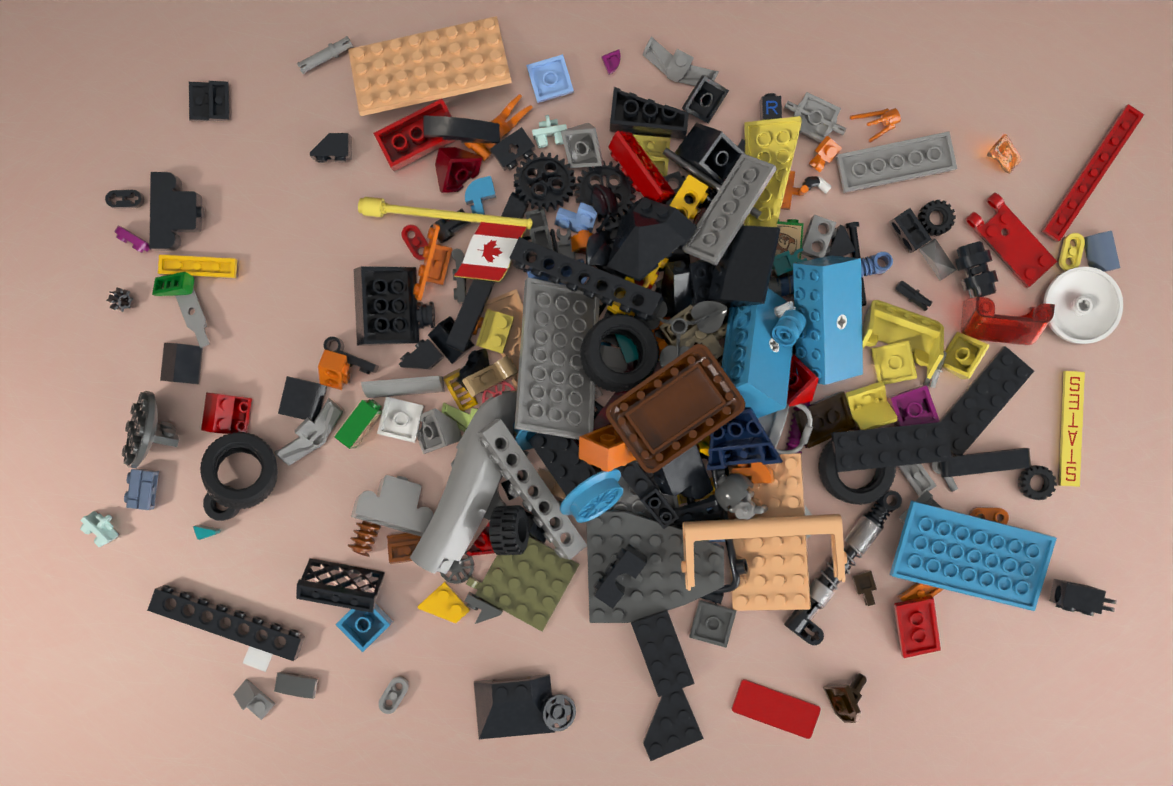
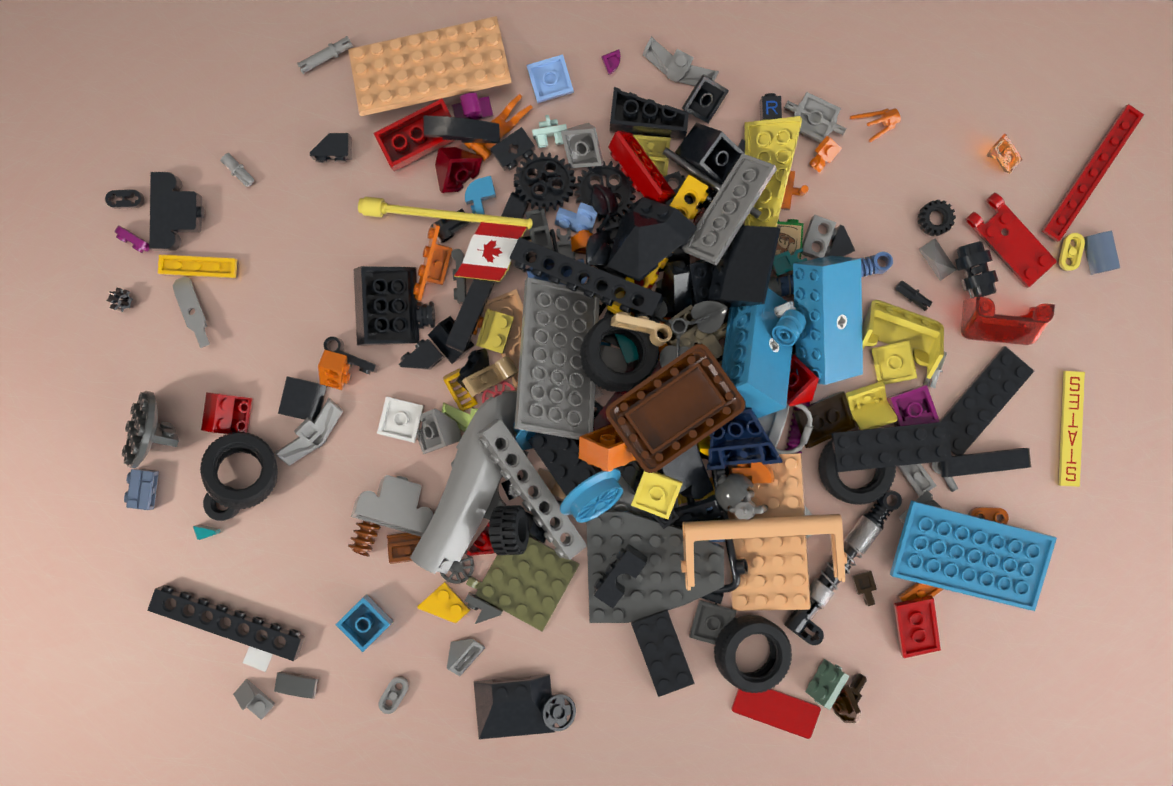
(100, 527): light aqua hips -> none
(181, 363): black slope -> none
(183, 279): green slope -> none
(209, 101): black slope -> none
(237, 169): none -> light grey axle
(338, 594): black fence -> none
(359, 423): green brick -> none
(403, 386): light grey slope -> none
(415, 243): red plate -> none
(462, 655): none -> light grey slope
(473, 107): none -> magenta tile
(643, 325): none -> tan plate
(656, 494): none -> light yellow plate
(671, 726): black plate -> none
(771, 672): none -> black tyre
(816, 181): arm -> none
(827, 684): none -> sand green plate
(856, 254): black bar -> none
(896, 162): light grey plate -> none
(910, 230): black brick -> none
(964, 355): light yellow slope -> none
(1048, 487): black tyre -> none
(1079, 598): black brick -> none
(1085, 305): white dish -> none

